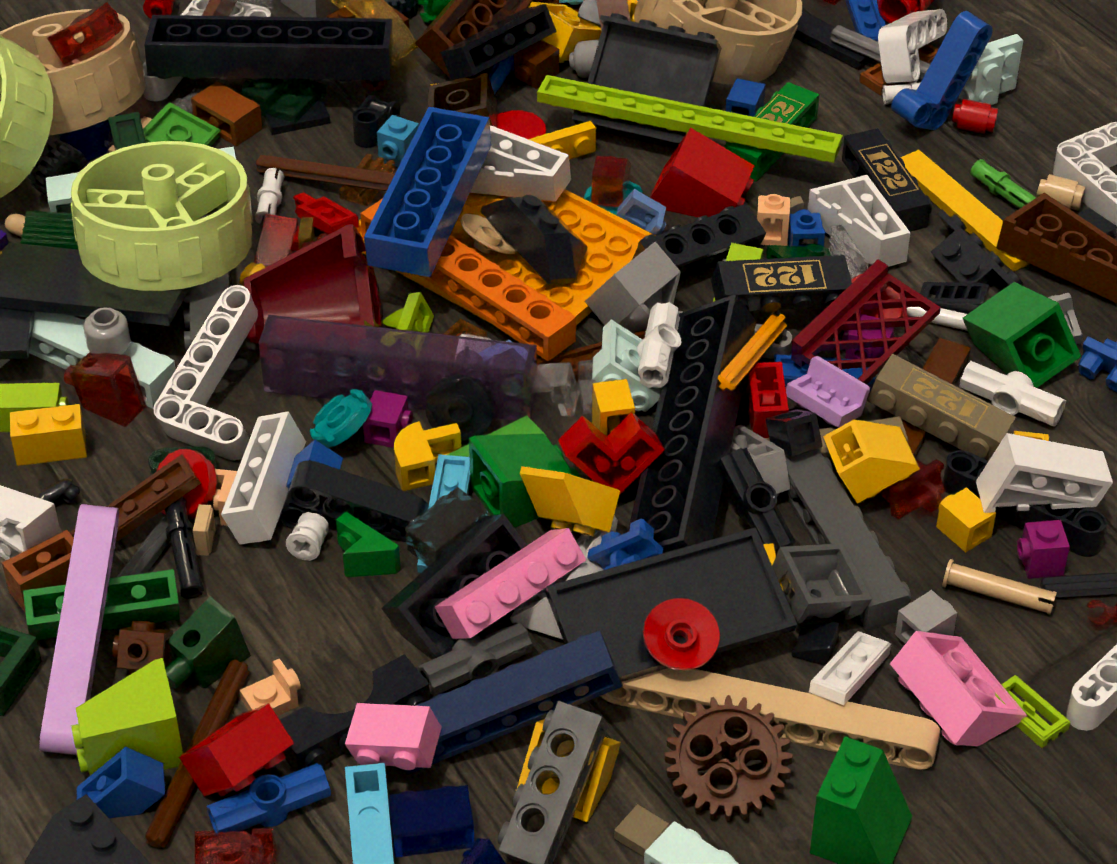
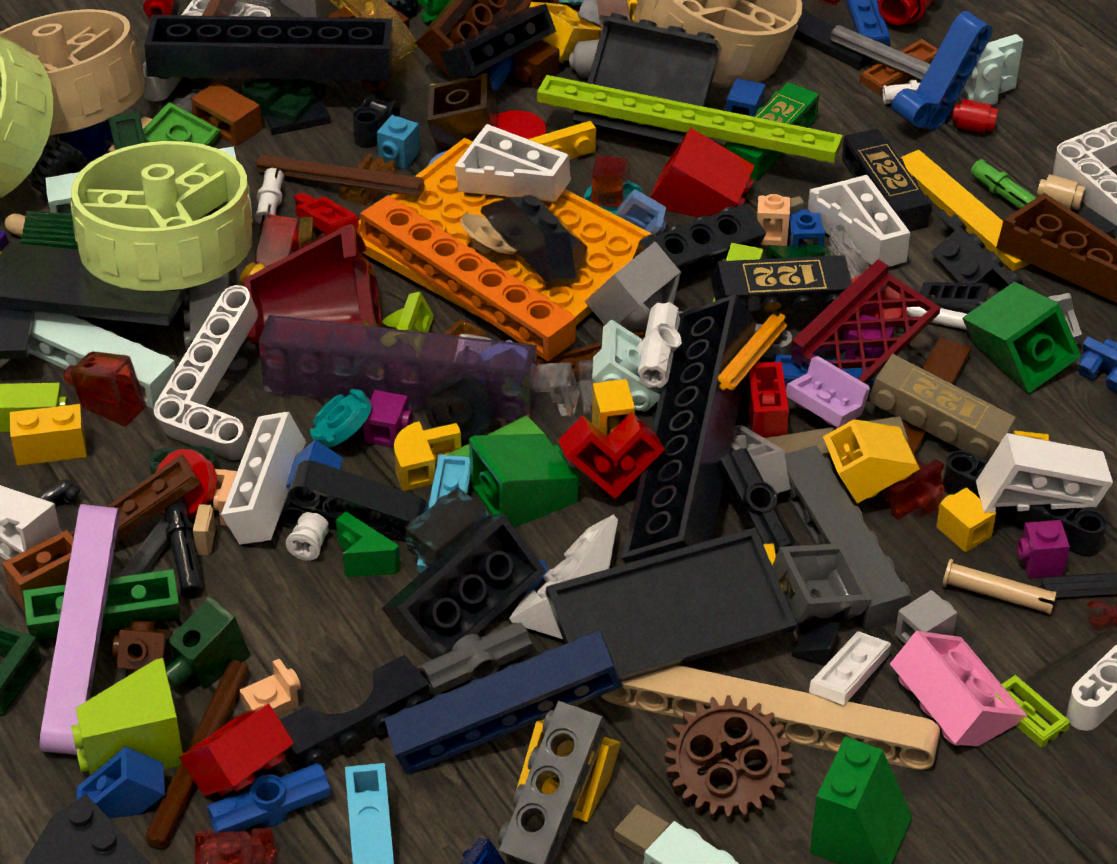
(97, 27): clear red torso -> none
(106, 331): light grey head -> none
(393, 735): bright pink brick -> none
(428, 192): blue brick -> none
(431, 821): clear blue brick -> none
(510, 583): bright pink brick -> none
(570, 500): yellow slope -> none
(626, 548): blue hips -> none
(685, 619): red dish -> none
(794, 431): black brick -> none
(901, 42): white beam -> none
(1012, 393): white piece -> none

